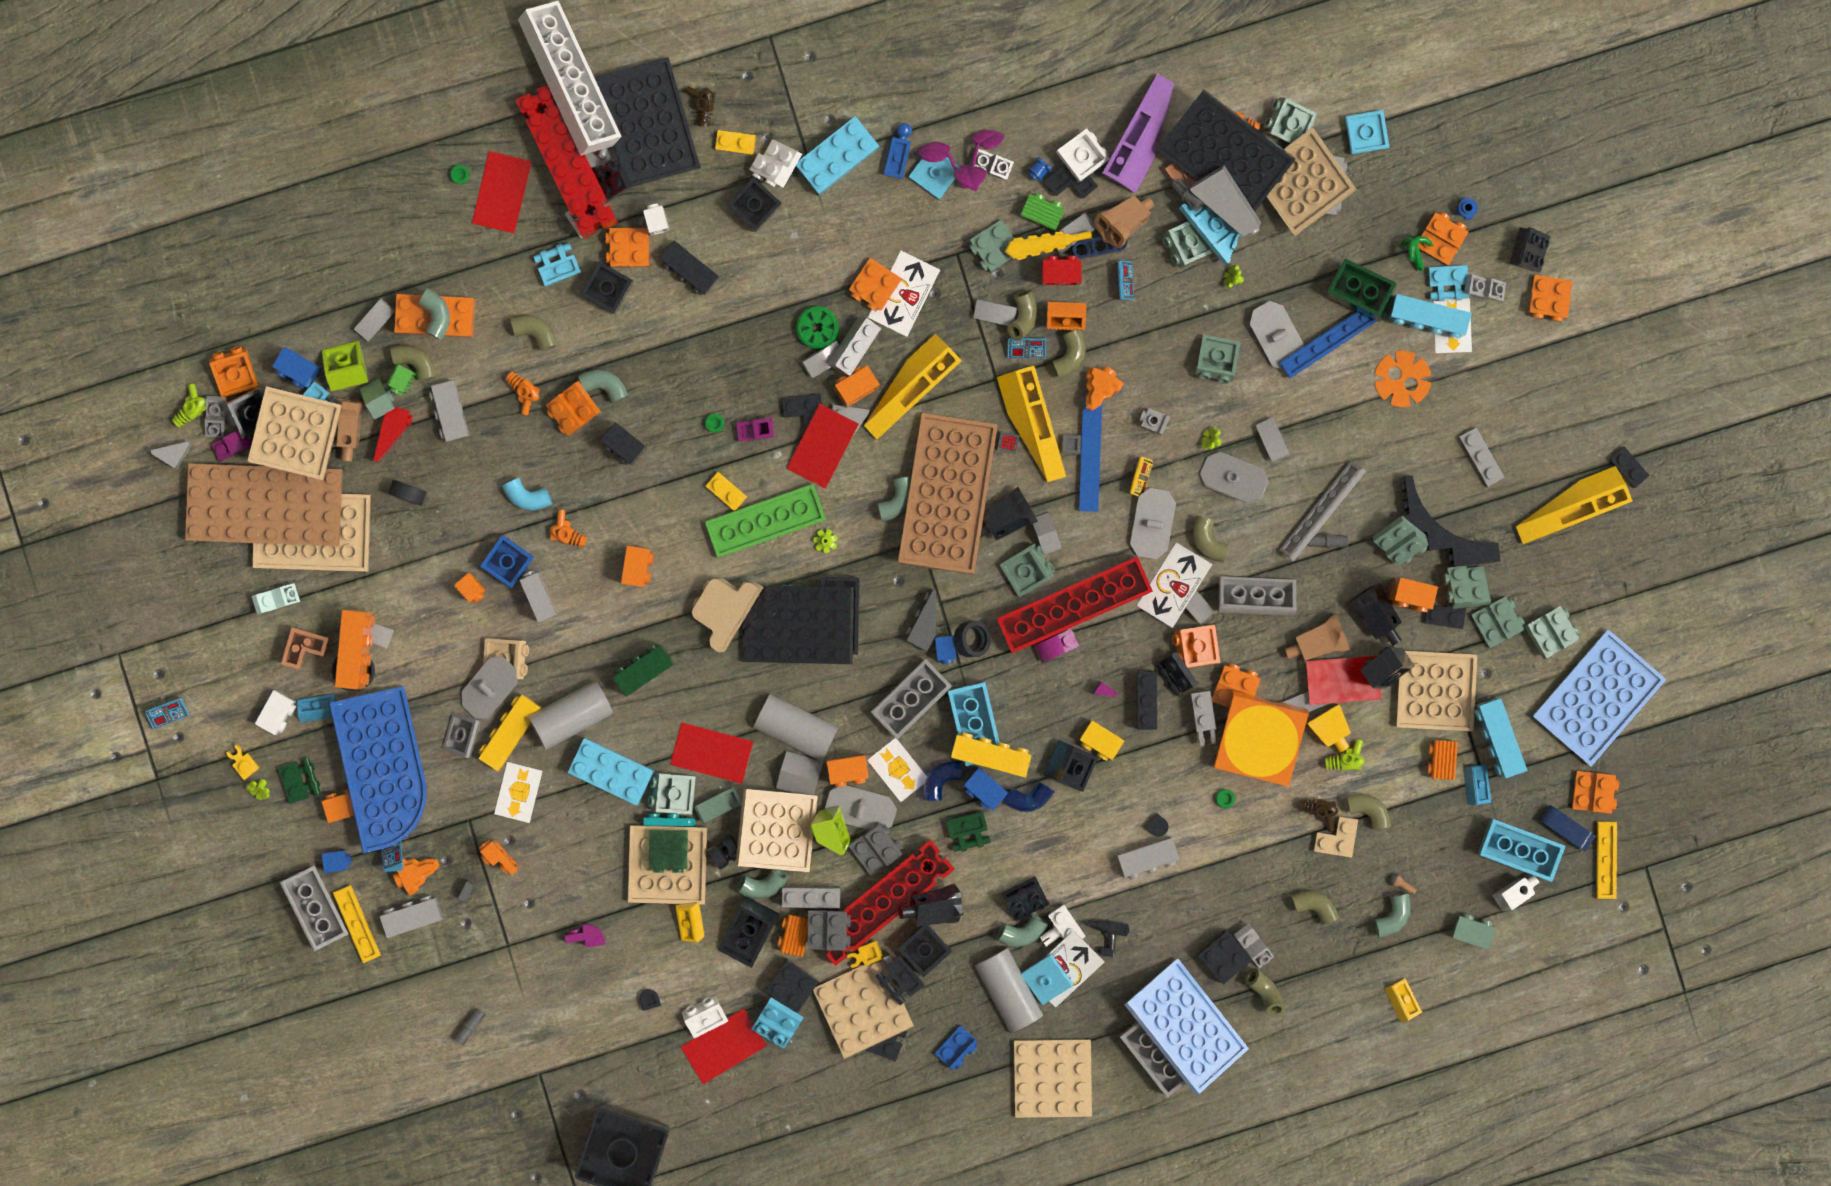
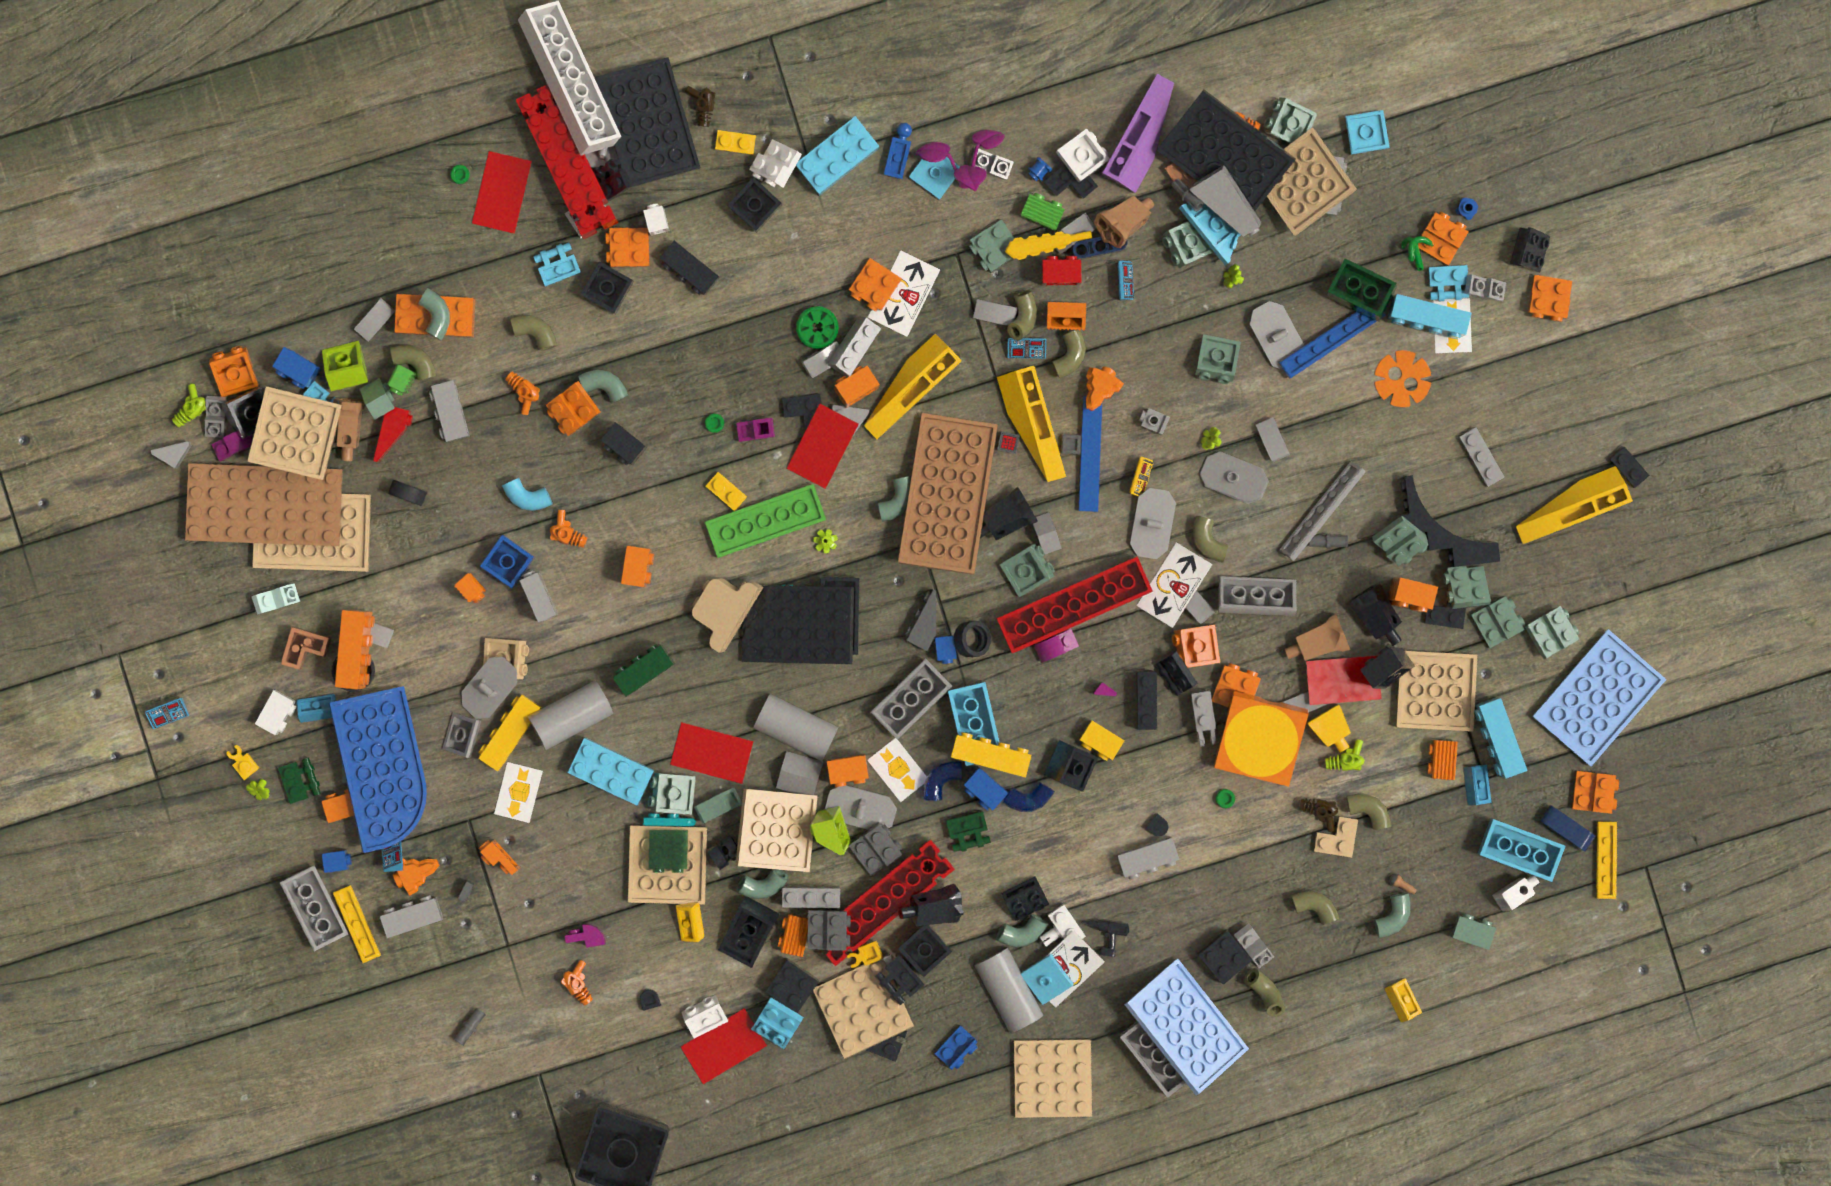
(575, 985): none -> orange piece

